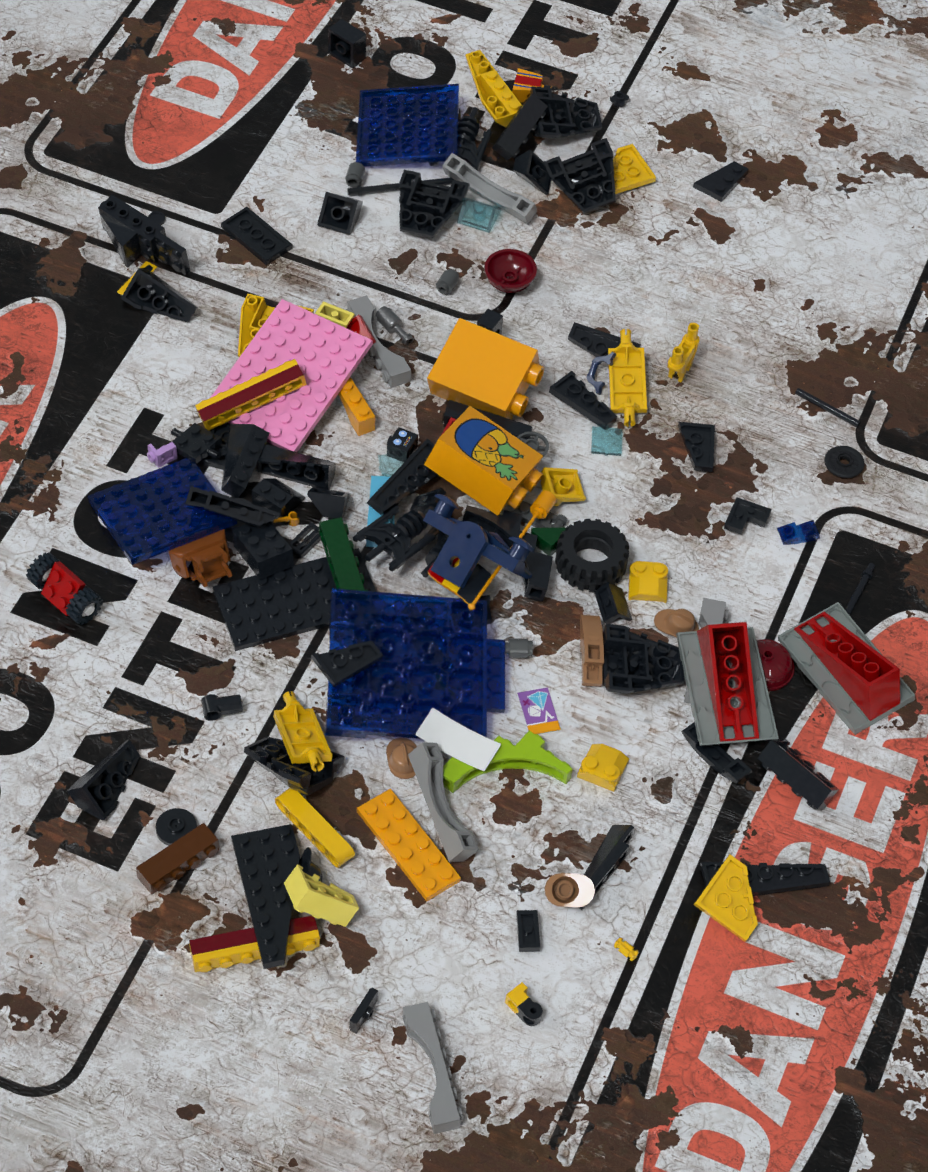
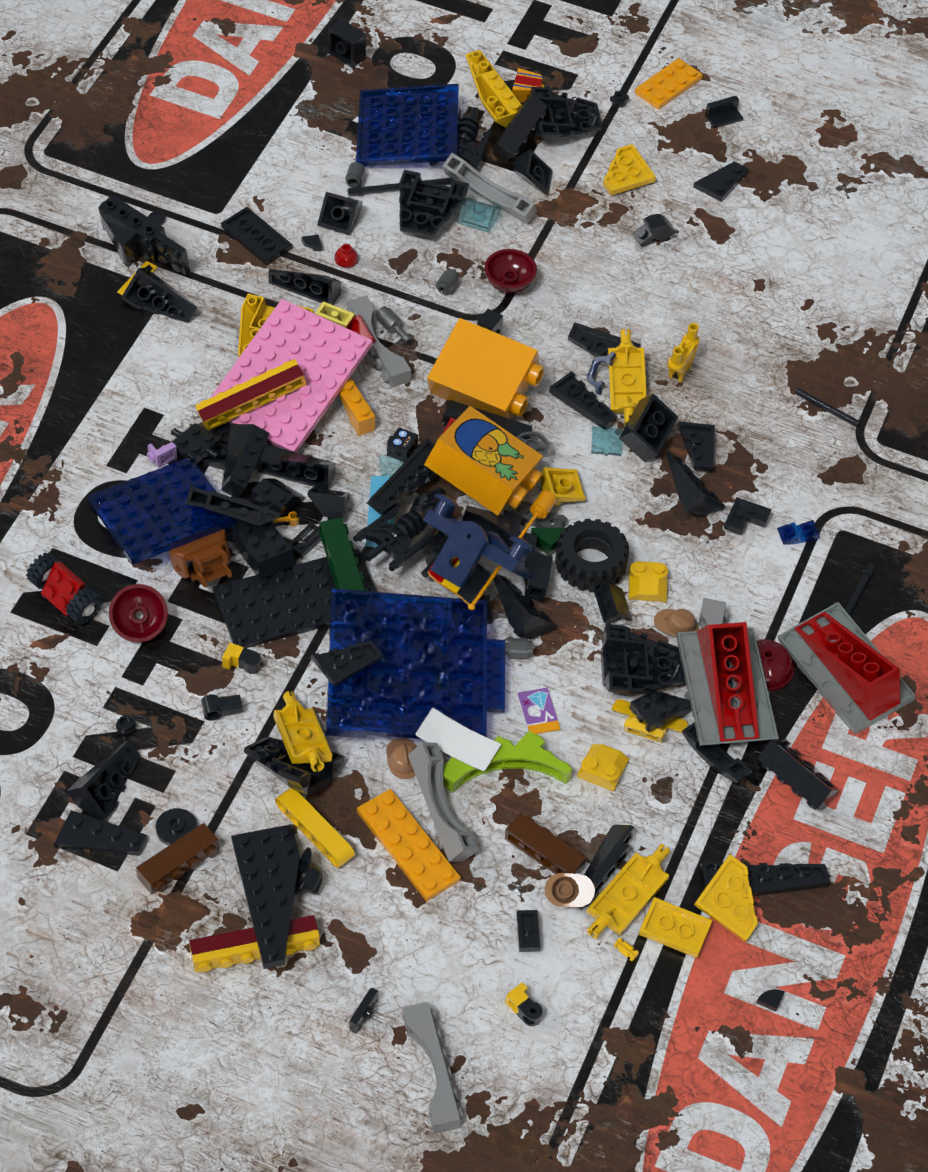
(92, 833): none -> black wing
(125, 725): none -> black plate
(131, 601): none -> dark red hat
(241, 658): none -> leg
(308, 285): none -> black wedge
(312, 241): none -> black tile
(319, 899): light yellow wedge -> none
(346, 256): none -> red brick
(520, 611): none -> black wedge
(543, 846): none -> reddish brown brick
(586, 177): black wedge -> none
(592, 650): medium nougat slope -> none
(628, 893): none -> yellow plate
(635, 727): none -> yellow plate
(648, 427): none -> black brick
(655, 226): none -> black brick
(659, 708): none -> black wing
(668, 83): none -> light orange plate
(675, 927): none -> yellow plate
(691, 489): none -> black wedge
(723, 112): none -> black panel
(771, 999): none -> black tile
(850, 470): black wheel -> none

